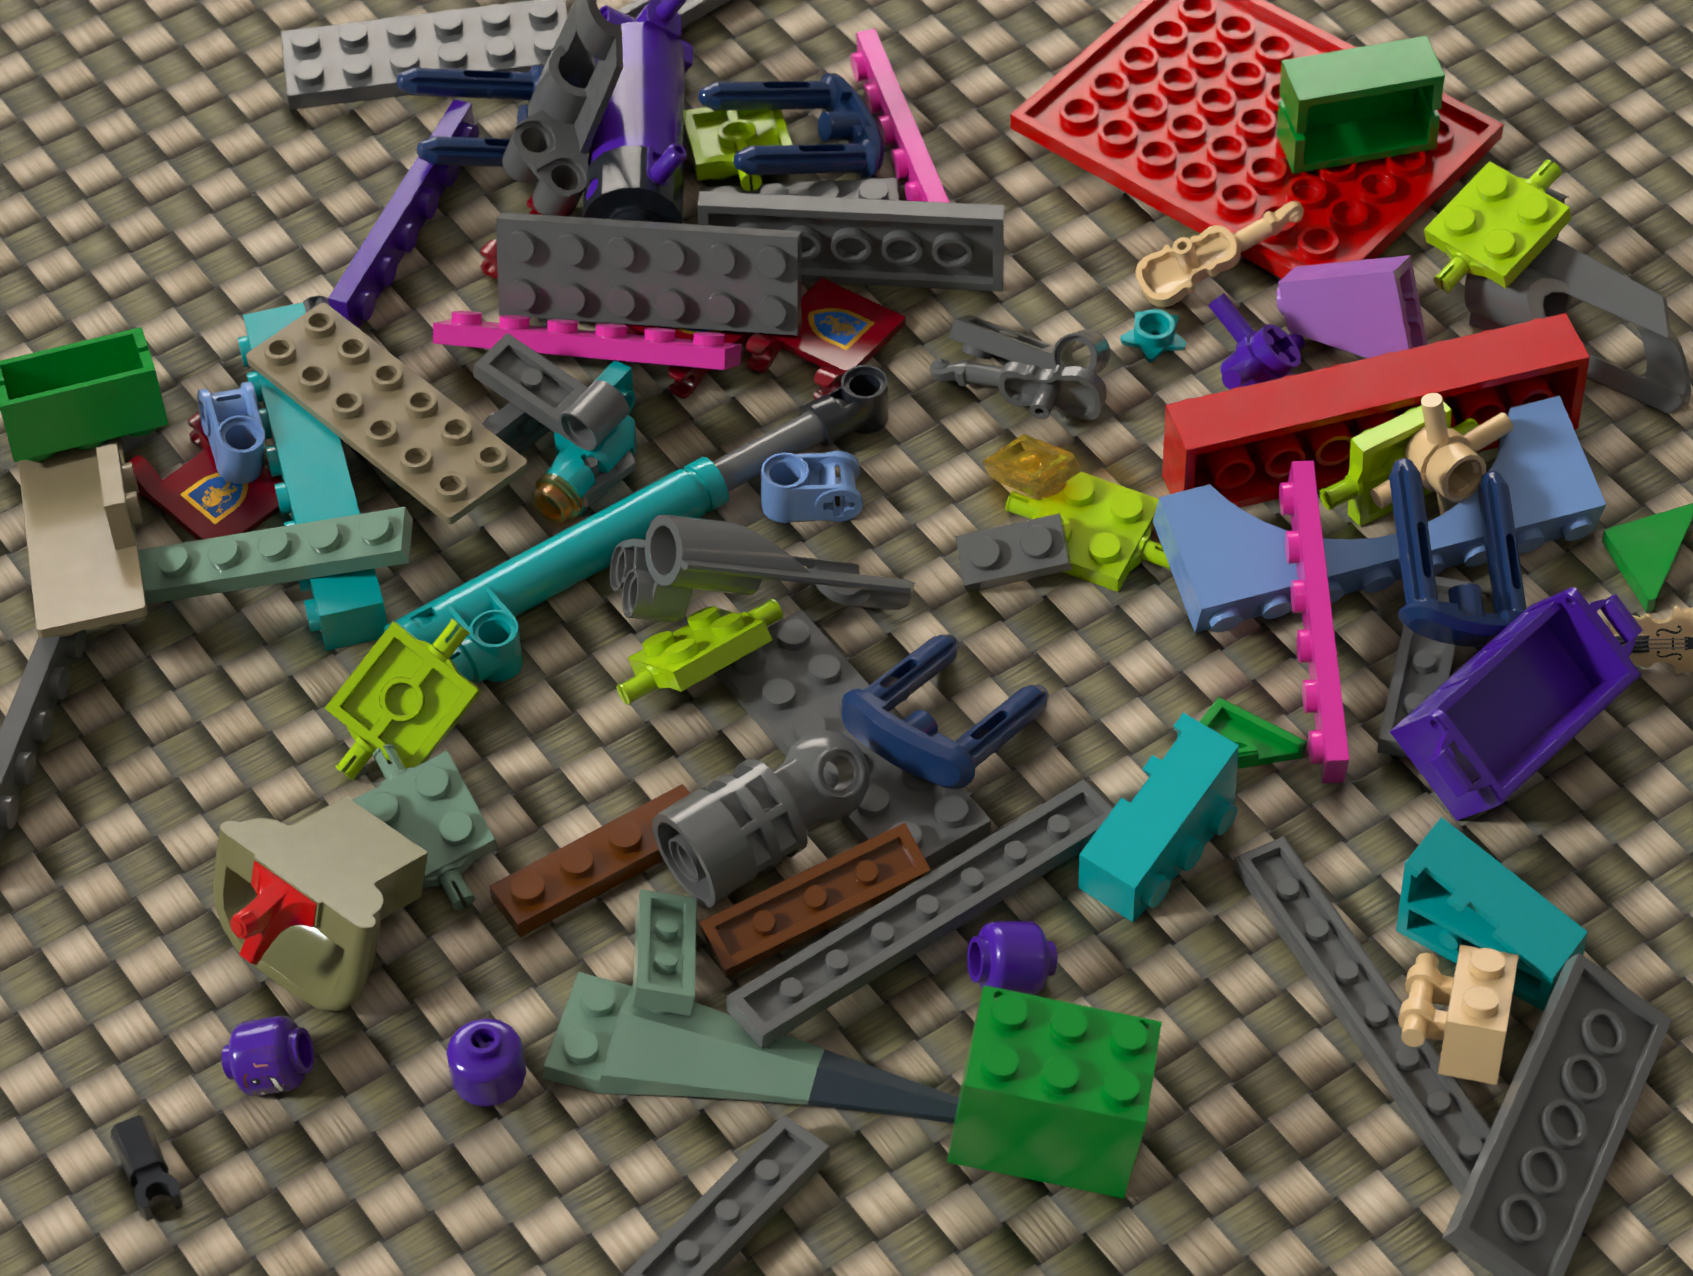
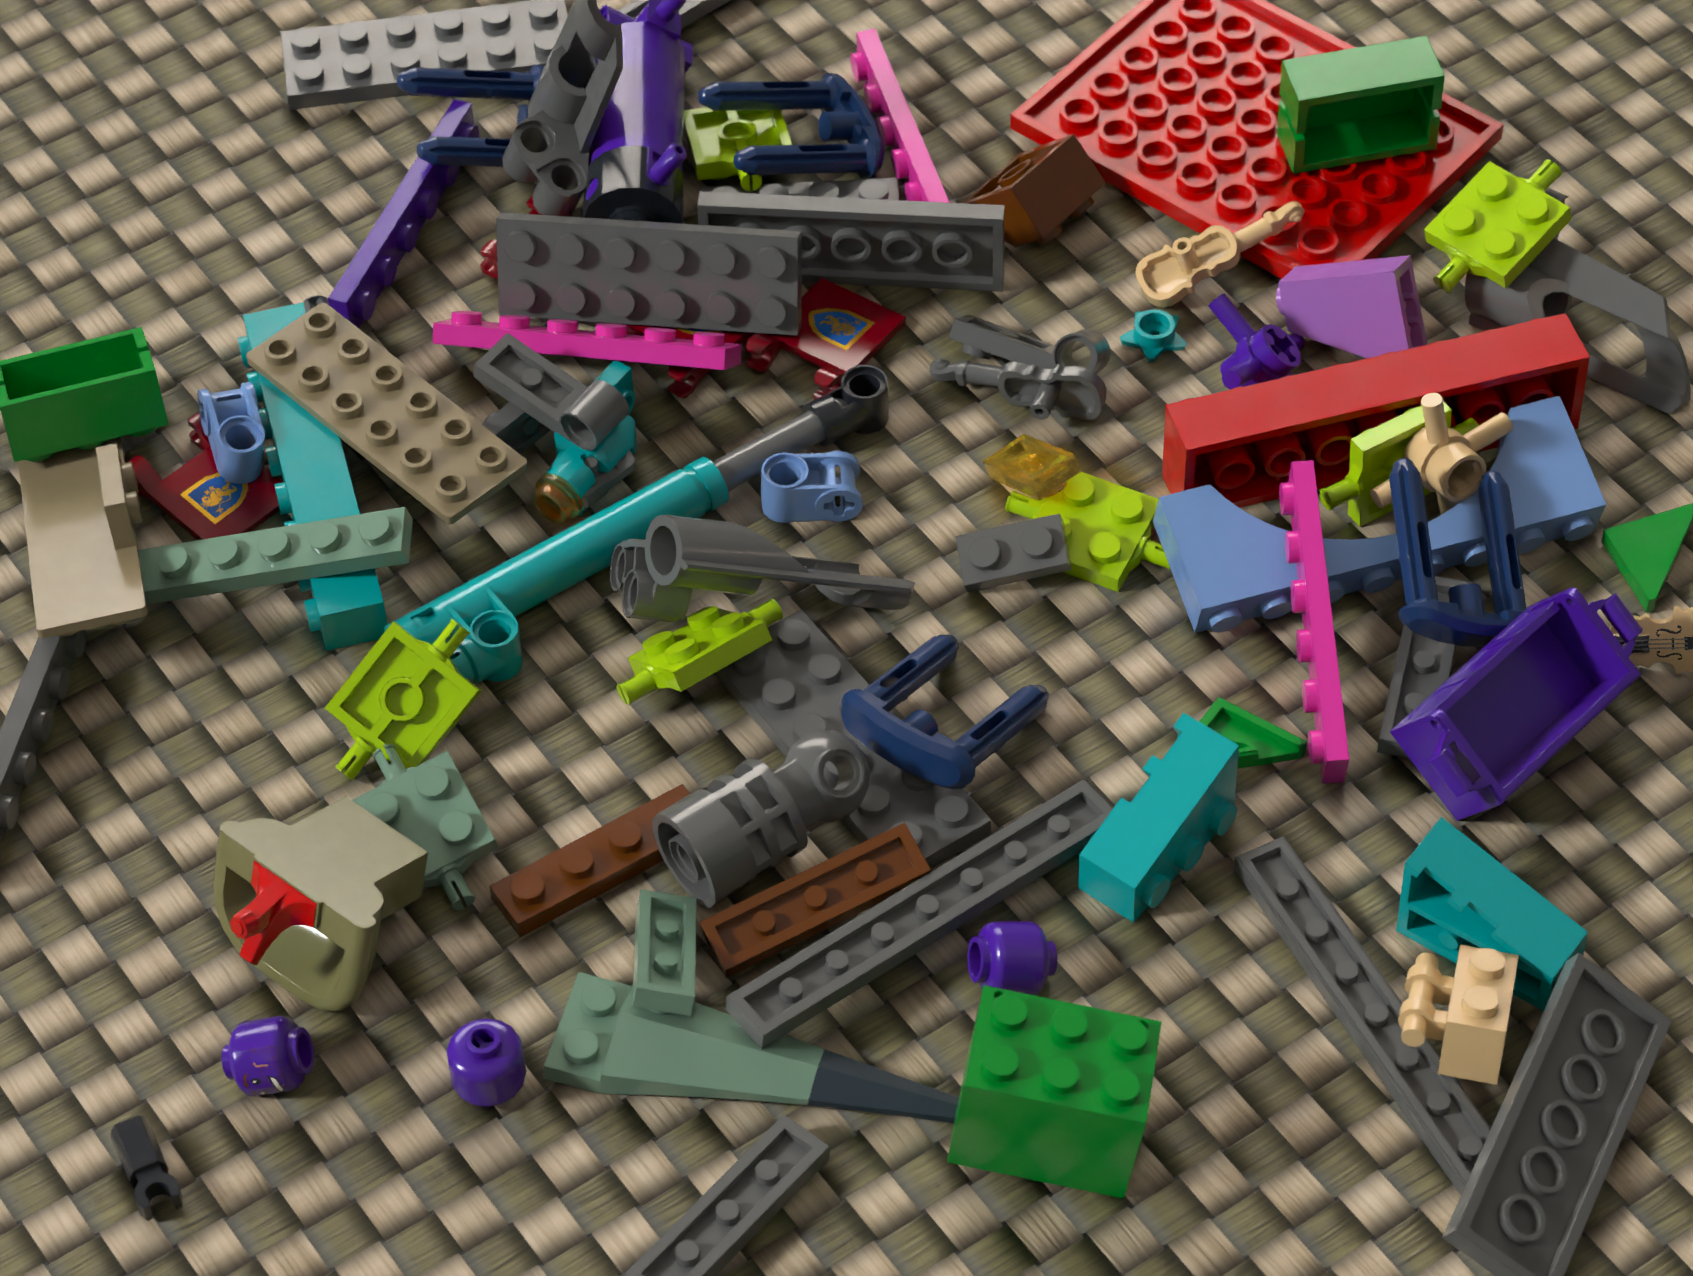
(1041, 190): none -> reddish brown slope

